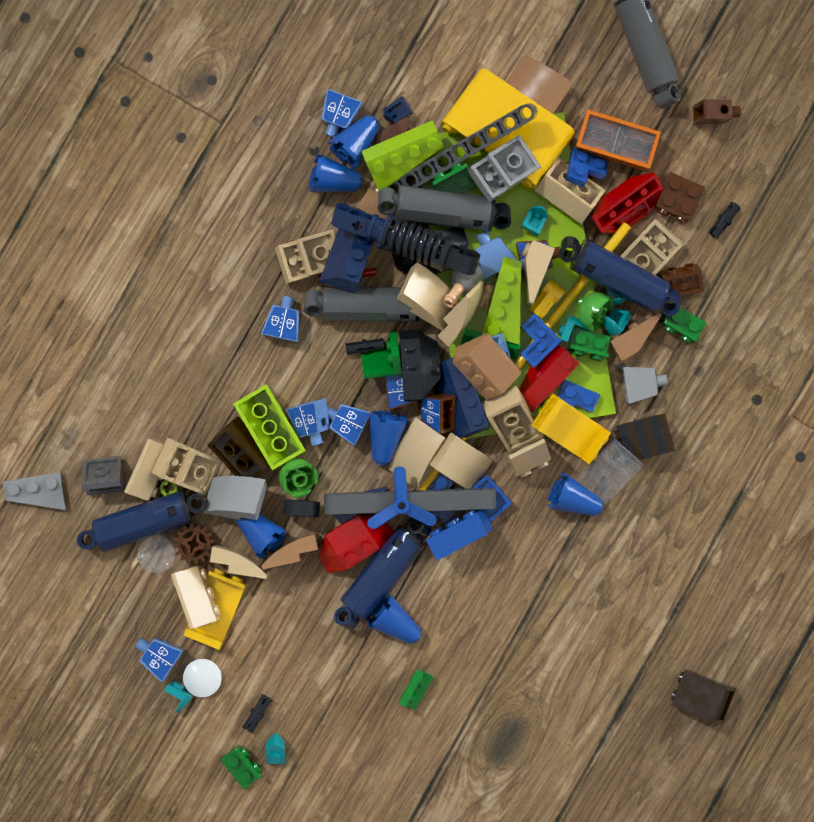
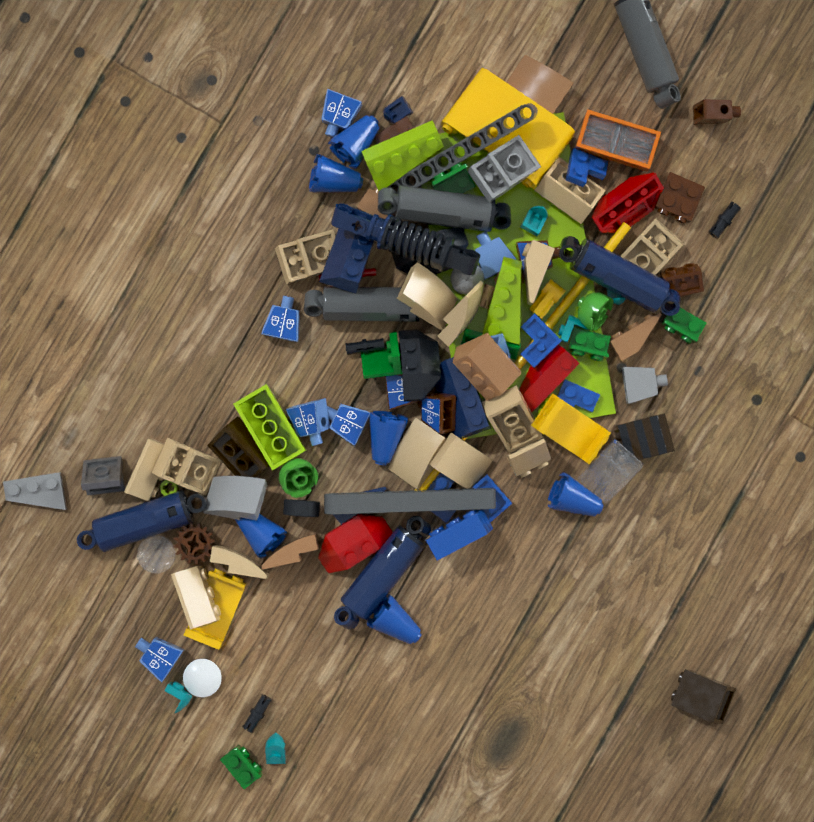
(401, 496): blue piece -> none
(415, 689): green bracket -> none
(451, 299): light nougat pin -> none
(616, 321): teal plate -> none

